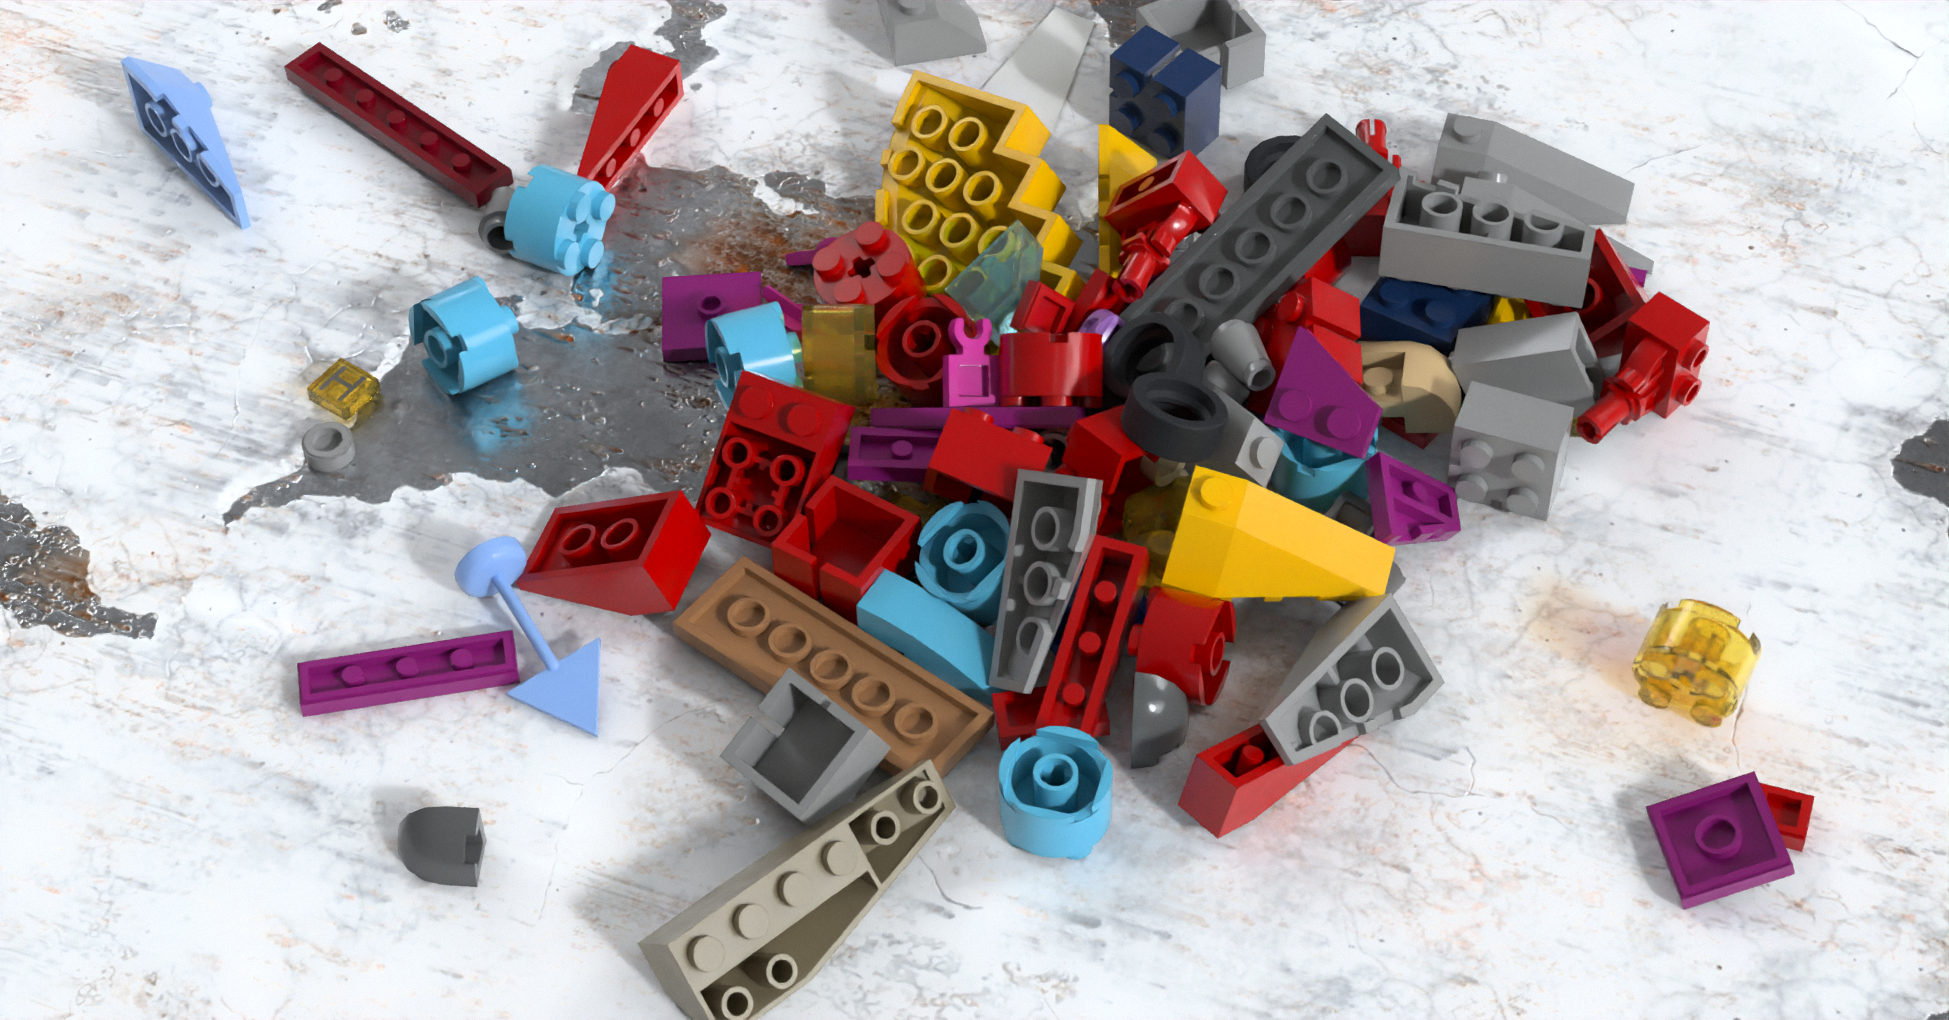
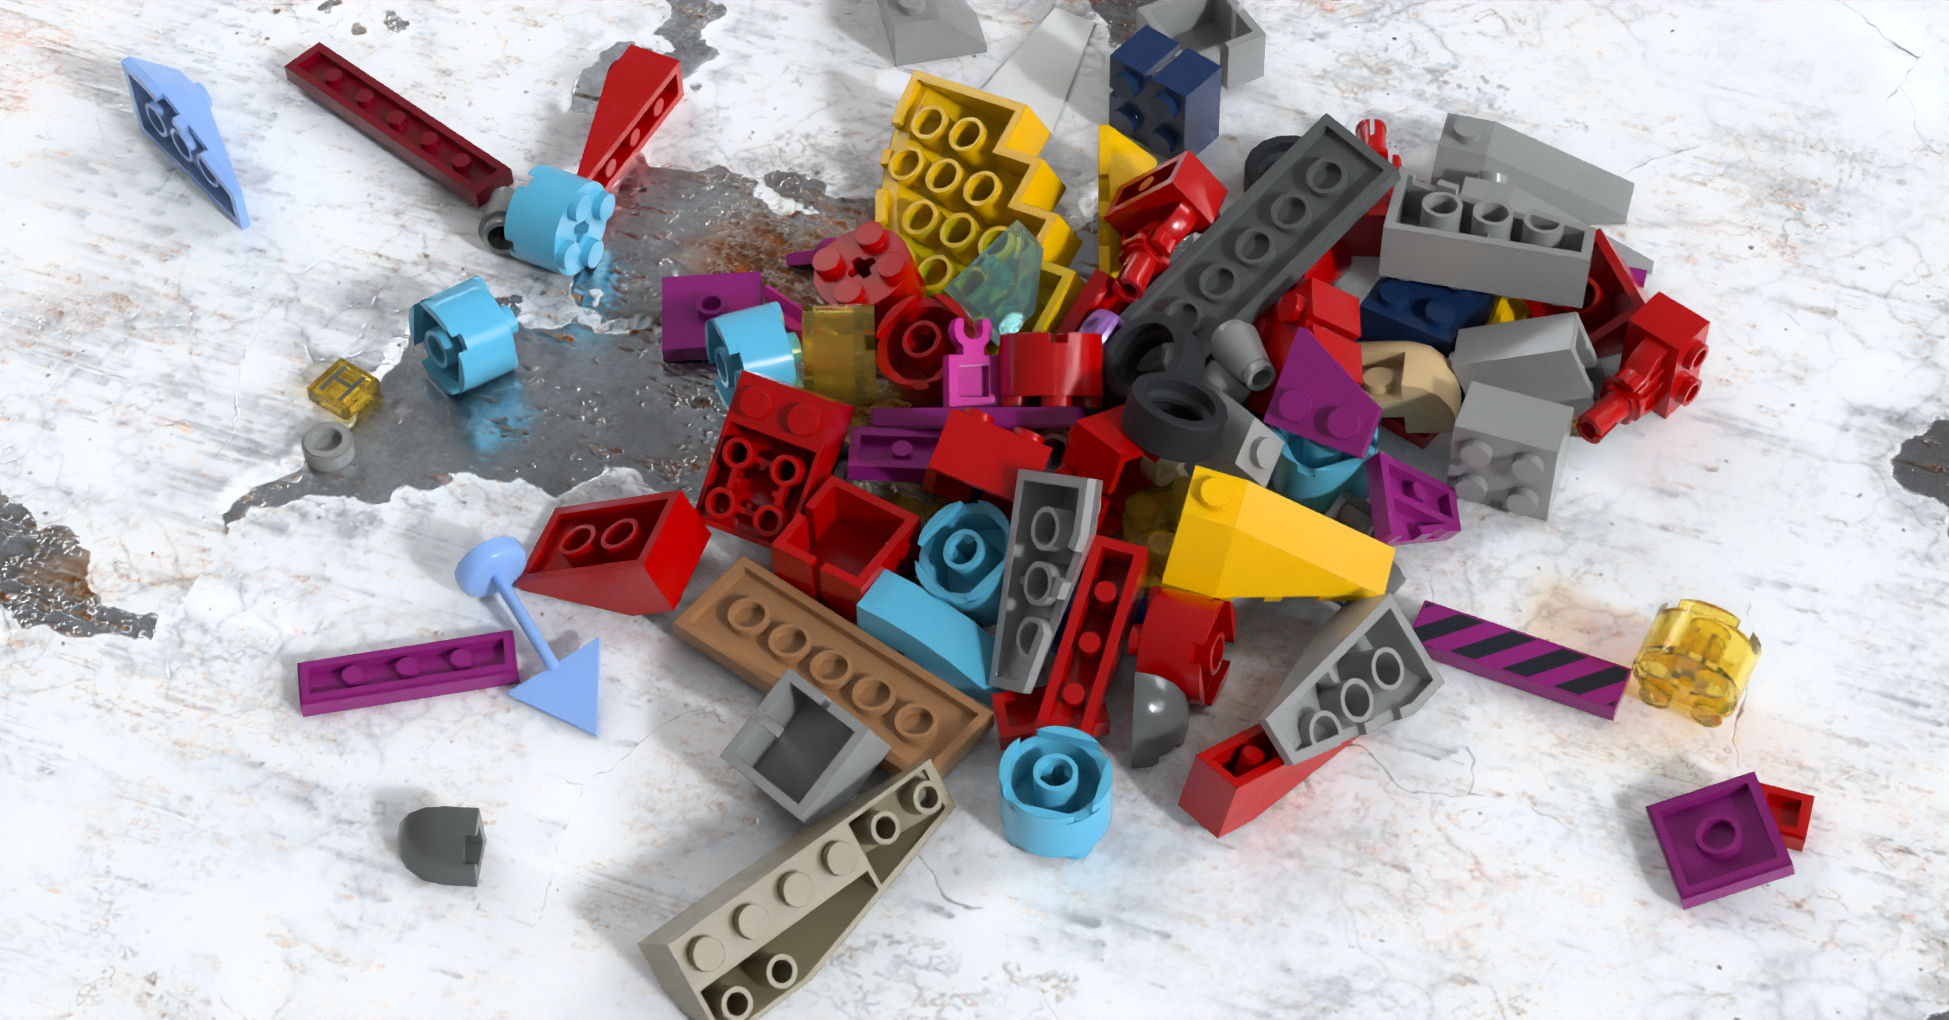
(1042, 310): red tile -> none
(1522, 660): none -> magenta tile

